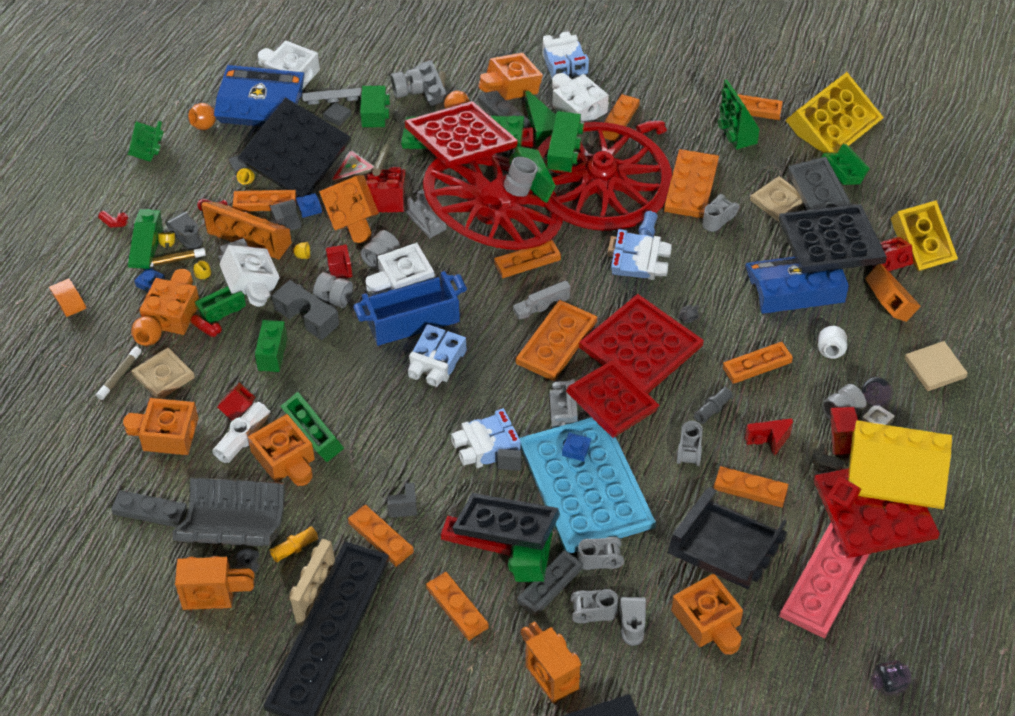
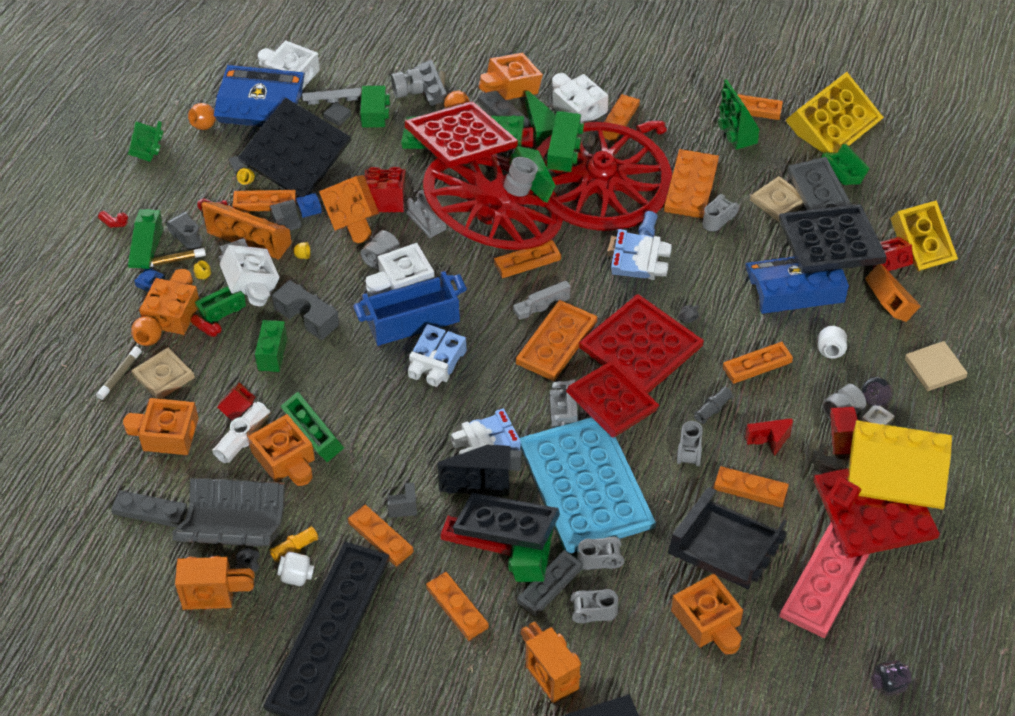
(67, 297): orange slope -> none
(166, 237): yellow hinge -> none
(295, 569): none -> white head
(311, 581): tan plate -> none
(332, 289): light grey wheel -> none
(339, 261): red panel -> none
(352, 166): piece -> none
(381, 159): dark tan bar -> none
(477, 471): none -> black slope
(564, 54): hips -> none
(576, 447): blue plate -> none
(632, 619): light grey piece -> none

